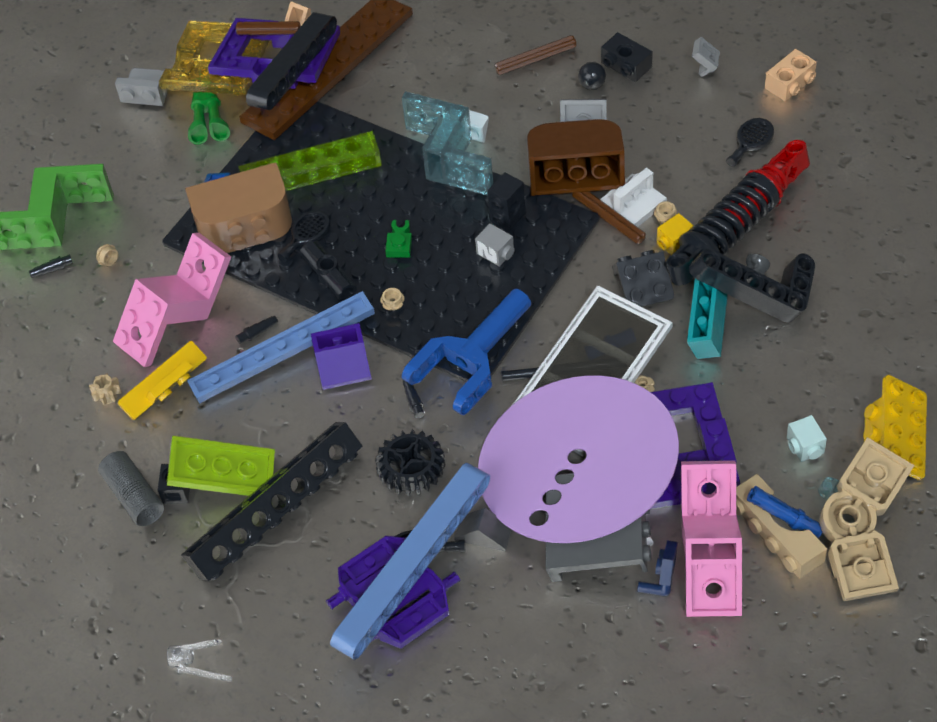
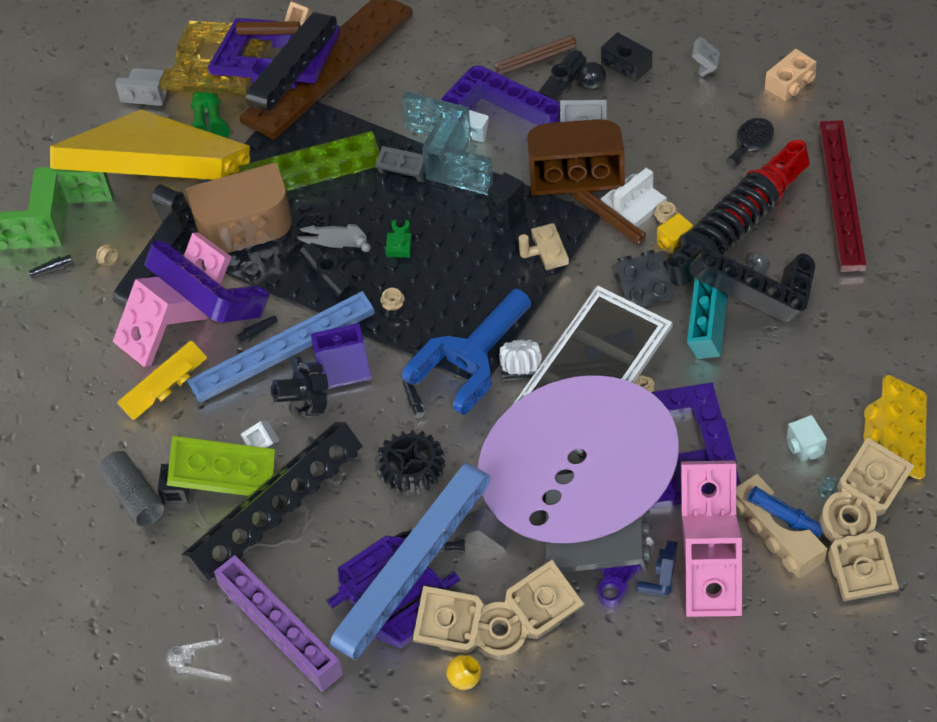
(105, 389): tan gear -> none
(150, 146): none -> yellow slope
(175, 230): none -> black beam
(203, 291): none -> dark purple beam
(260, 435): none -> white slope
(279, 623): none -> medium lavender brick
(304, 391): none -> black piece
(336, 236): none -> light grey piece
(401, 162): none -> dark grey hinge
(463, 623): none -> tan plate
(463, 672): none -> yellow piece
(494, 245): light grey brick -> none
(505, 93): none -> dark purple beam
(520, 357): none -> white gear
(547, 246): none -> tan plate
(563, 75): none -> black piece
(618, 579): none -> dark purple piece
(842, 196): none -> dark red plate

